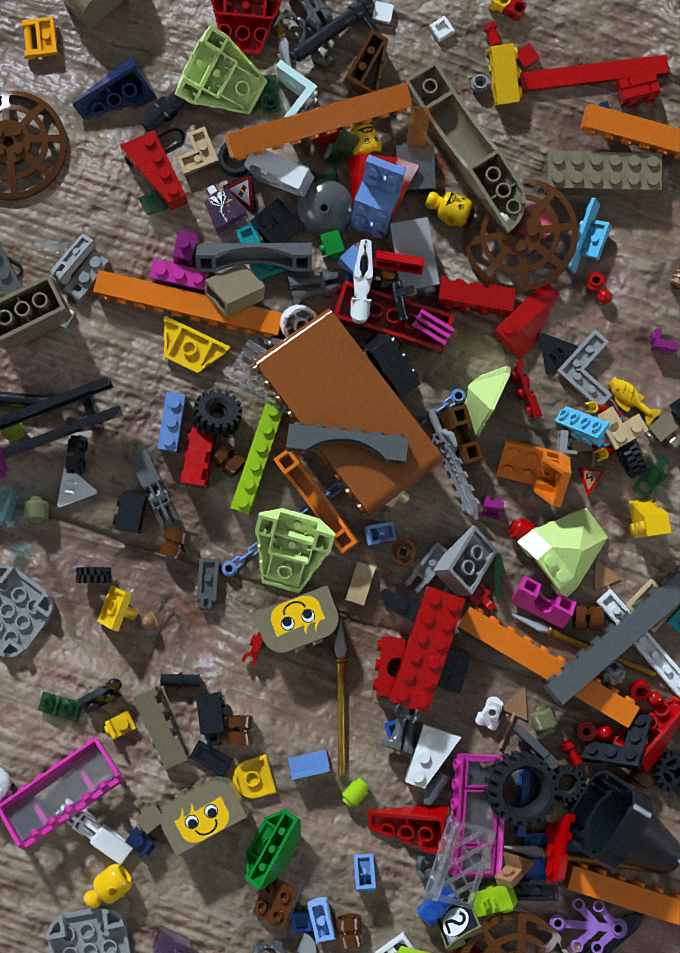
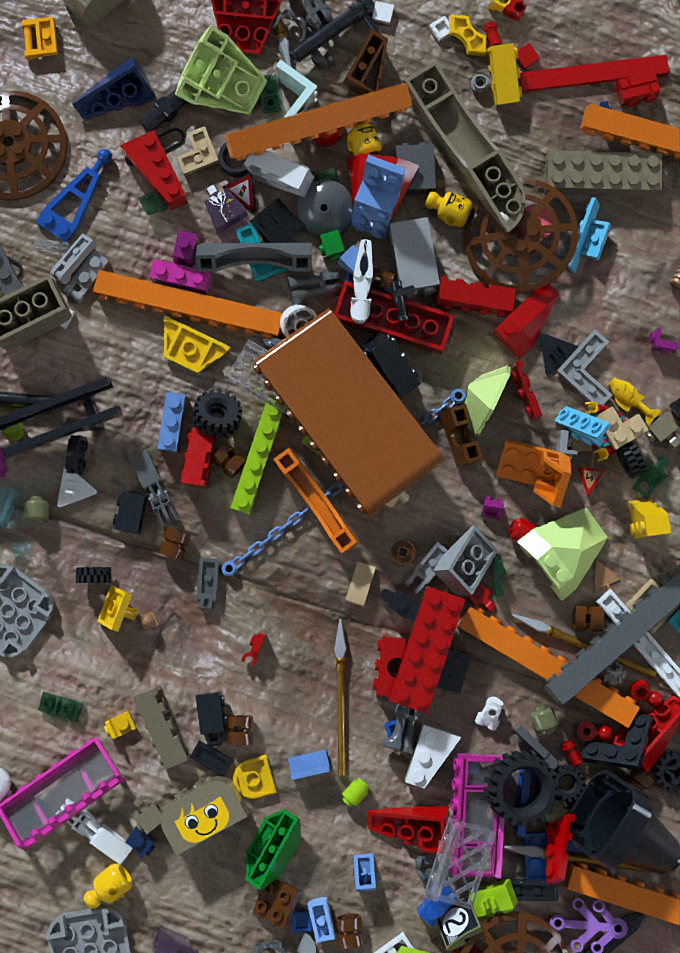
(58, 225): none -> blue plate
(101, 696): black hinge -> none
(180, 680): black pin -> none
(234, 290): dark tan brick -> none
(291, 547): yellowish green wedge -> none
(298, 621): dark tan brick -> none
(306, 438): dark grey arch -> none
(341, 149): slope -> none
(380, 533): medium blue slope -> none
(400, 259): red piece -> none
(418, 126): clear orange plate -> none
(419, 319): dark pink tile -> none
(436, 786): dark grey hinge -> none
(446, 444): light grey bar -> none
(462, 29): none -> yellow tile
(514, 870): medium nougat slope -> none
(516, 707): medium nougat piece -> none
(556, 610): dark pink arch -> none
(604, 296): red plate -> none

